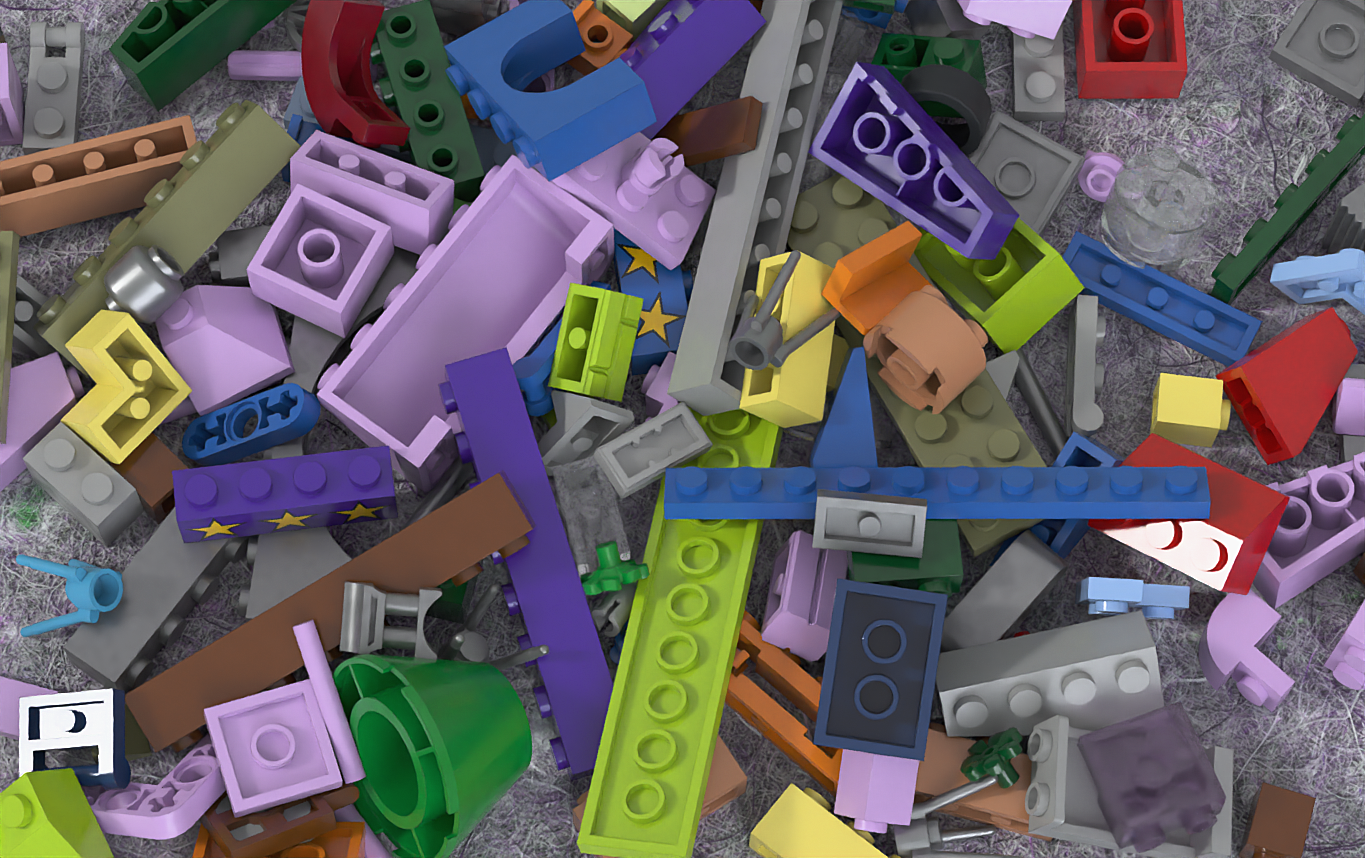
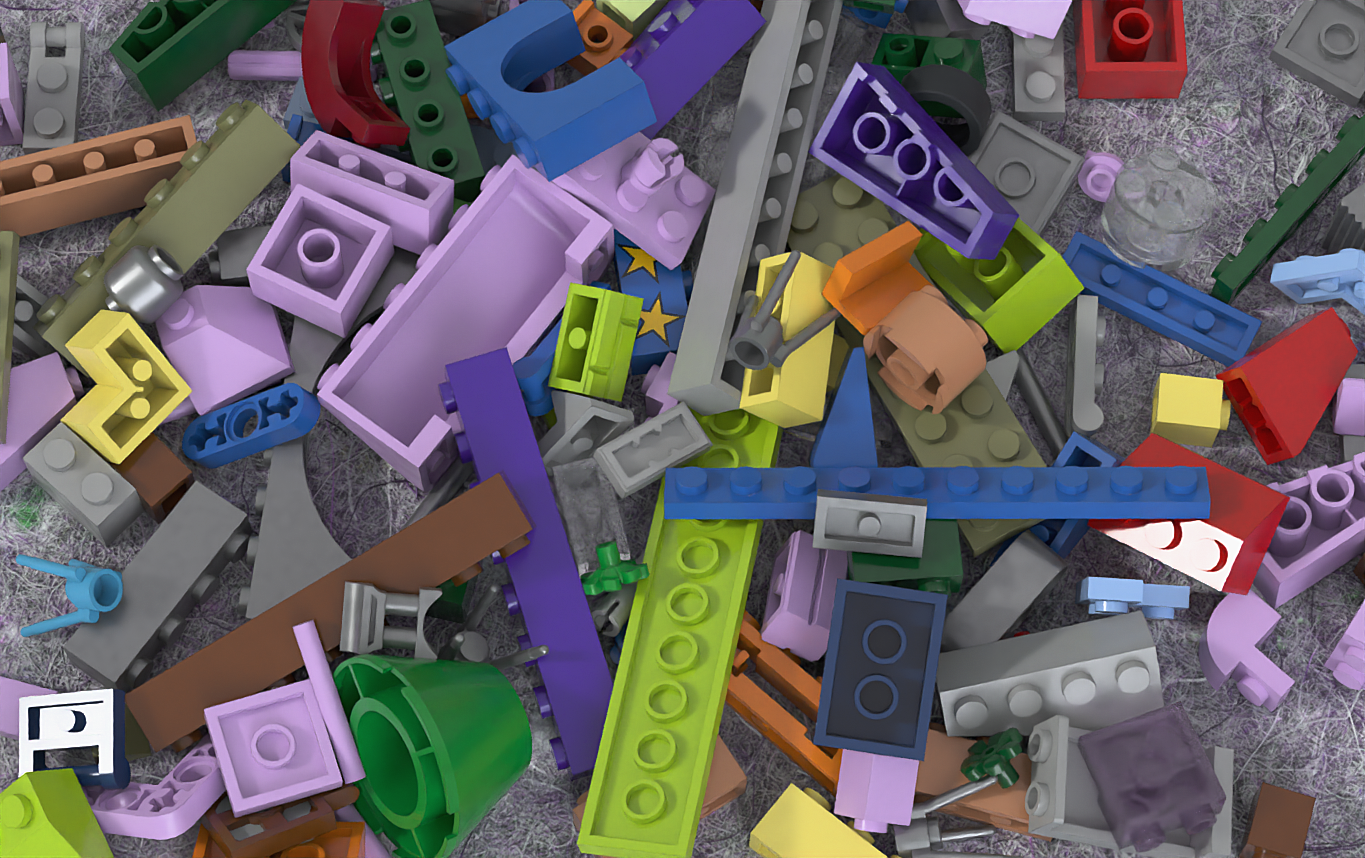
(285, 494): dark purple brick -> none
(714, 131): reddish brown tile -> none

